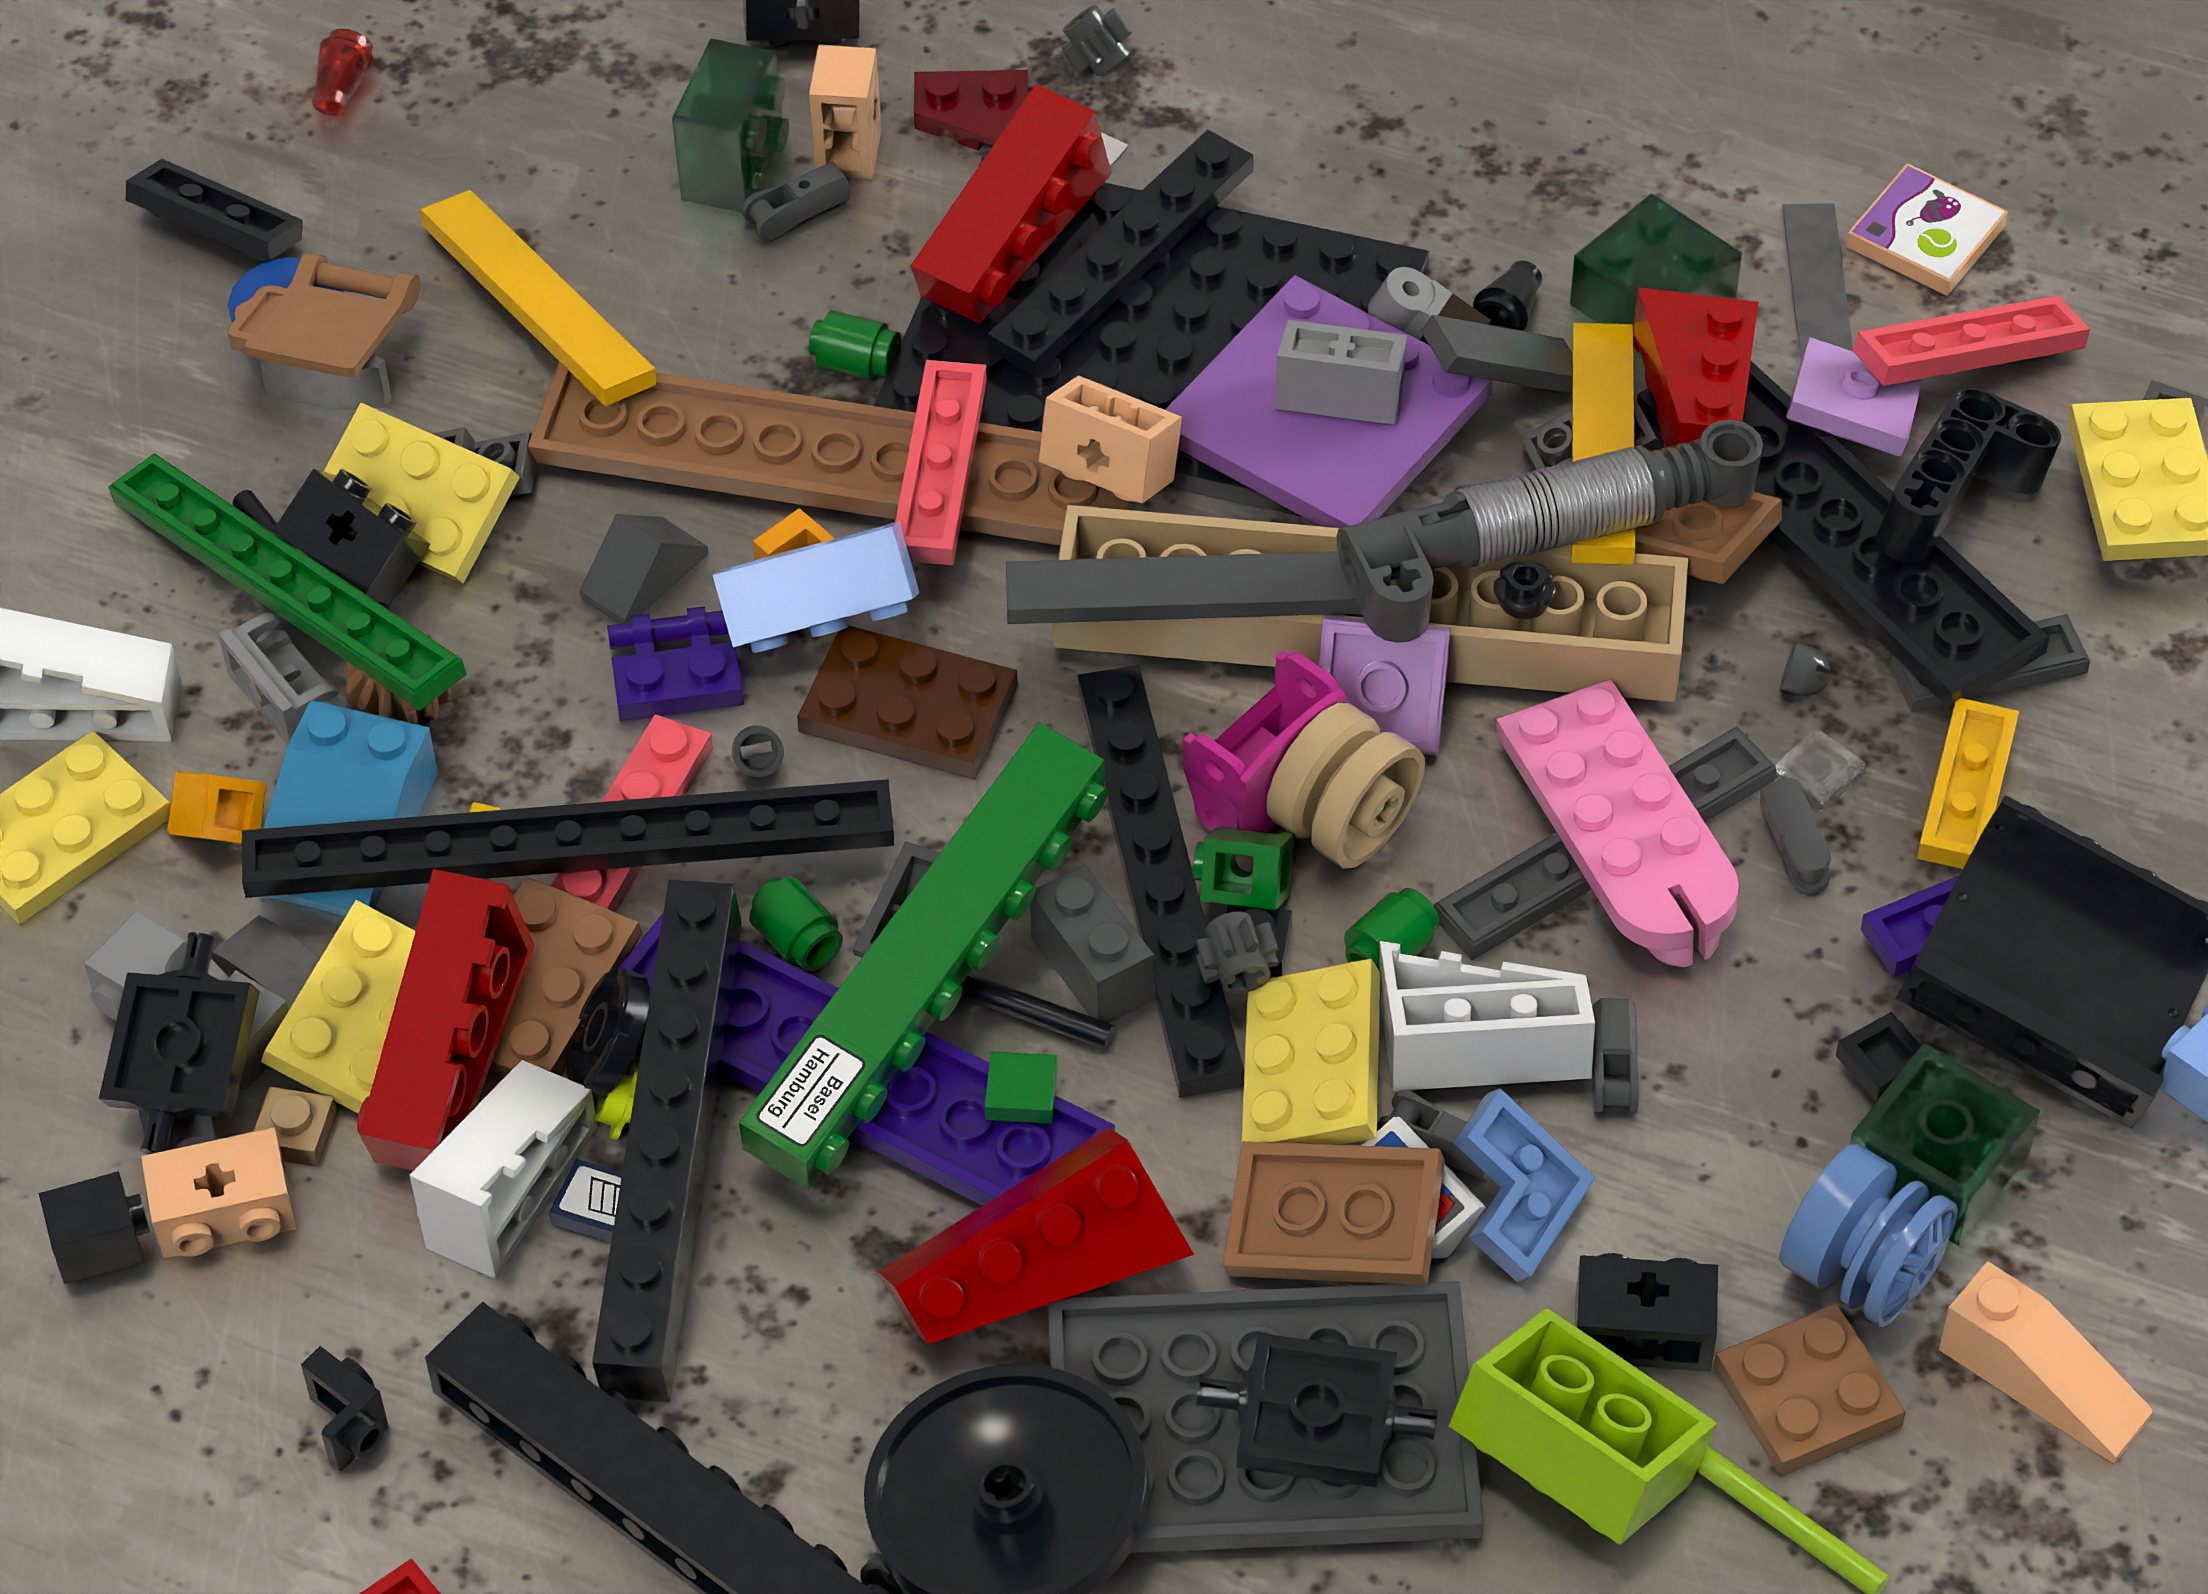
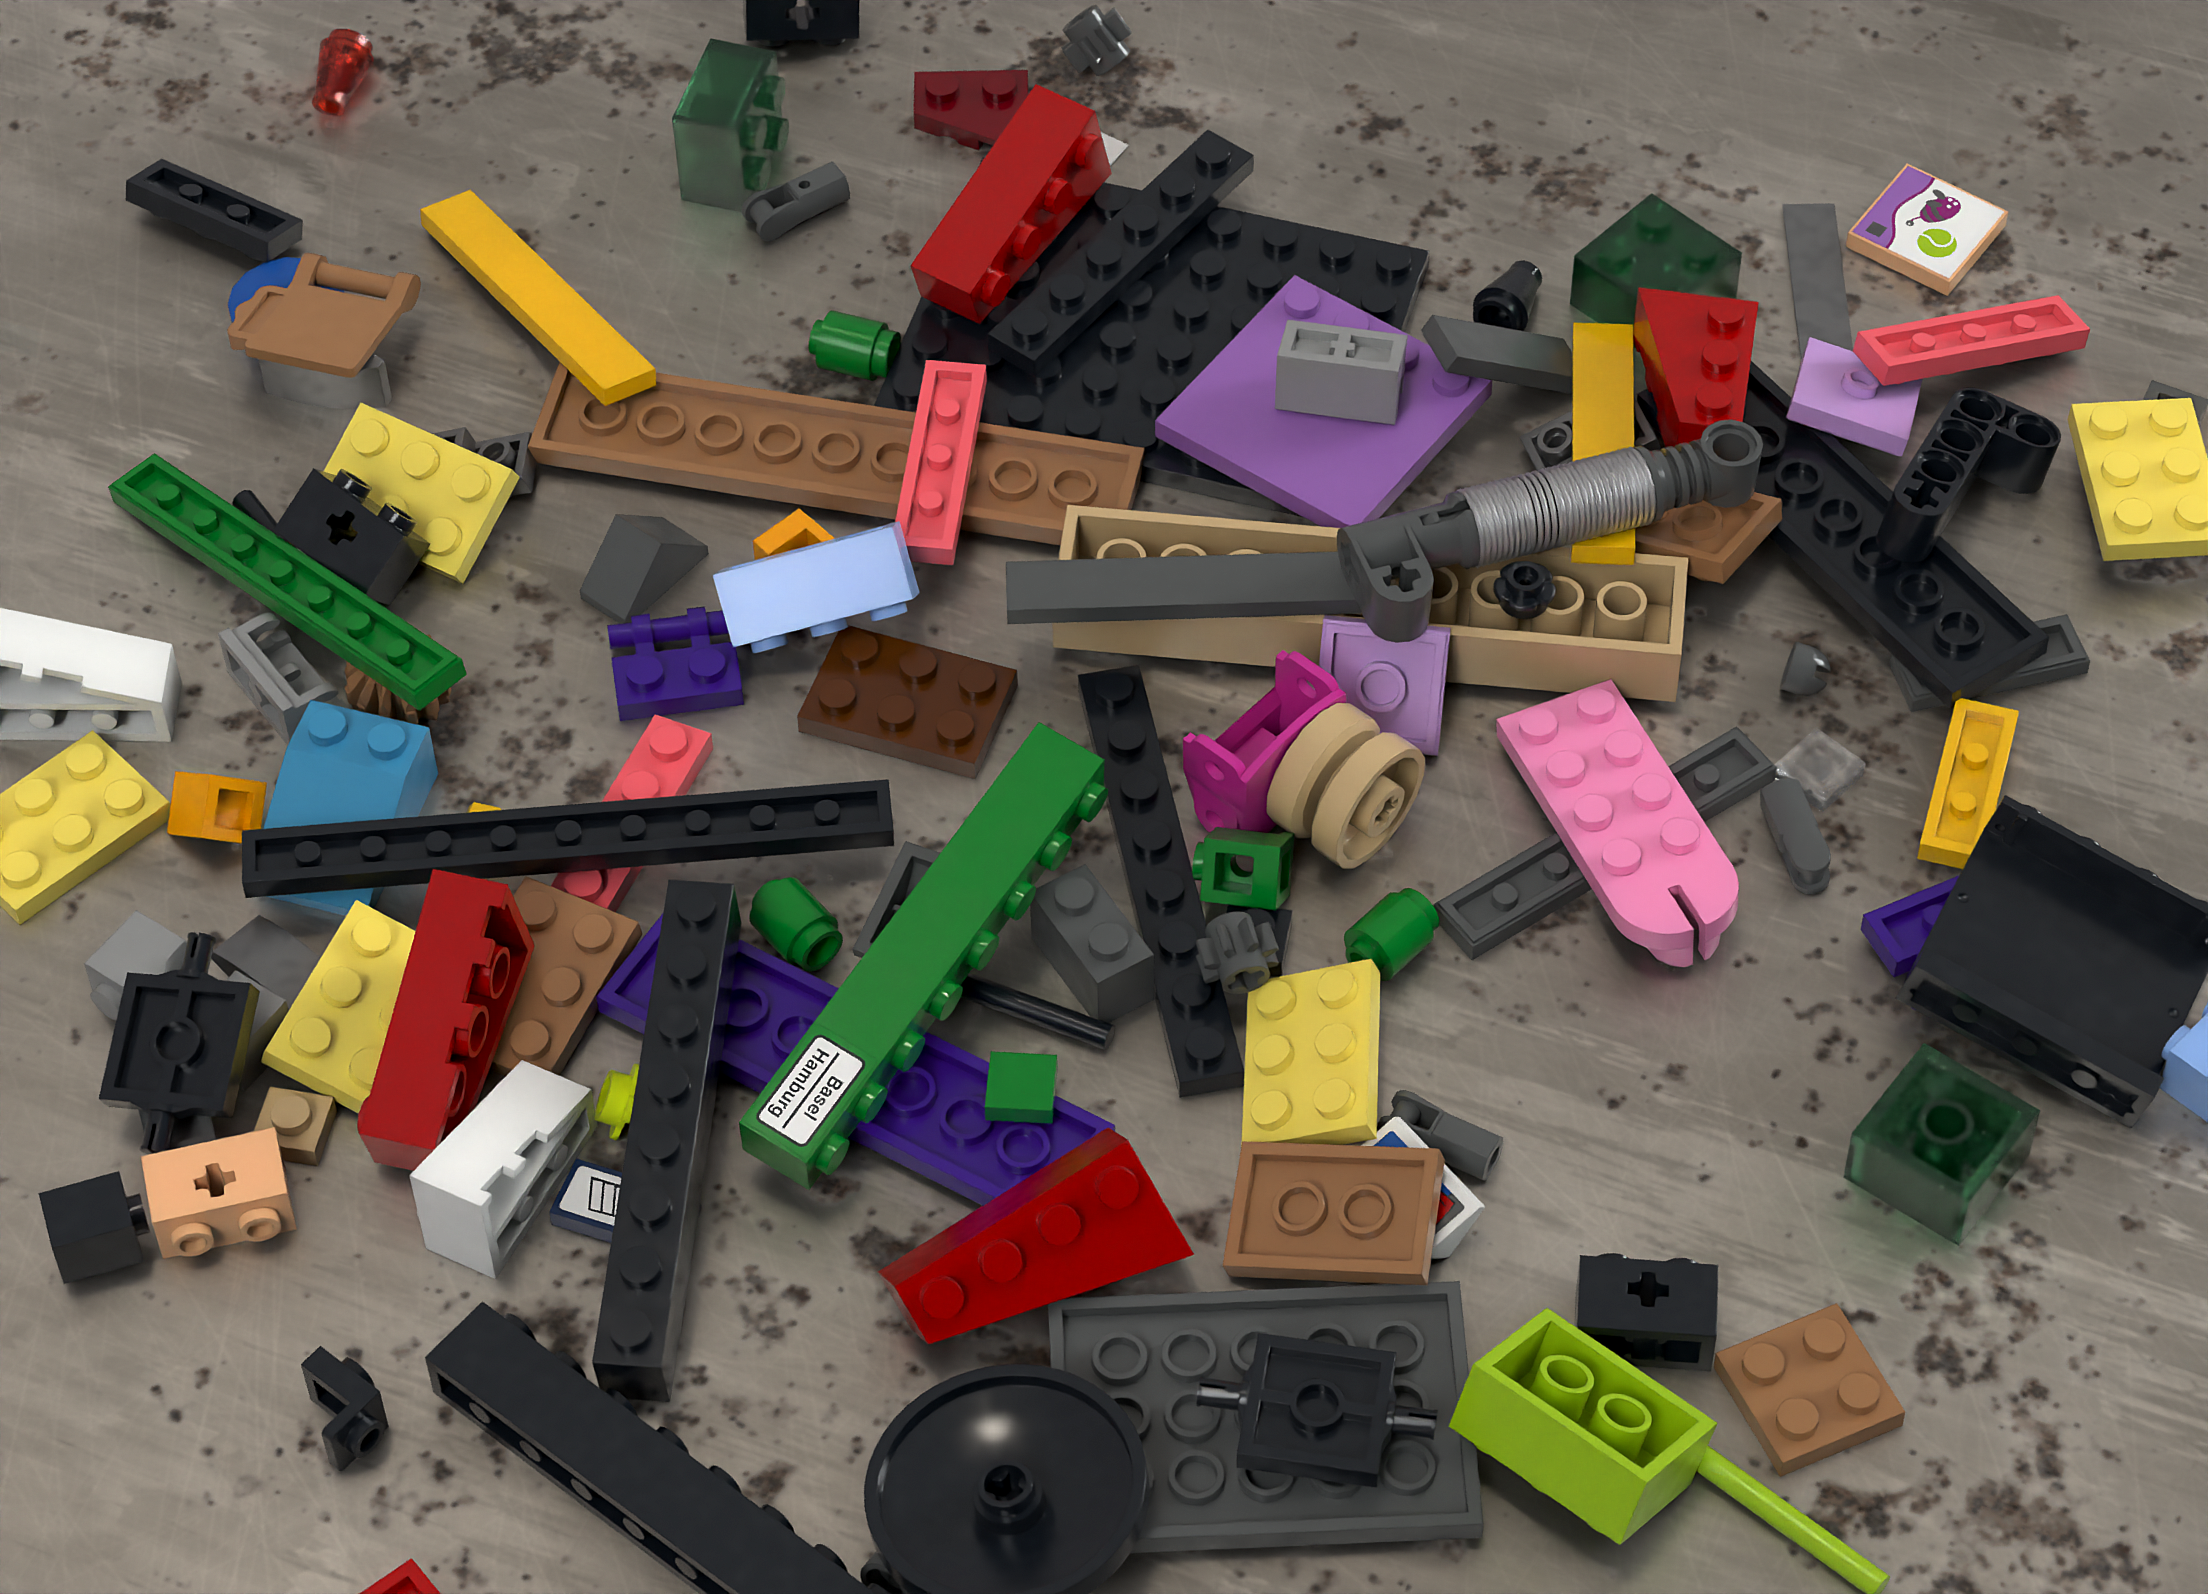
(613, 1025): black tile -> none
(759, 763): dark grey hinge -> none
(846, 109): light nougat brick -> none
(1110, 439): light nougat brick -> none
(1425, 299): light grey leg -> none
(1481, 1024): white wedge -> none
(1536, 1180): medium blue plate -> none
(1615, 1054): dark grey bar -> none
(1856, 1228): medium blue wheel -> none
(1877, 1053): black plate -> none
(2042, 1362): light nougat slope -> none

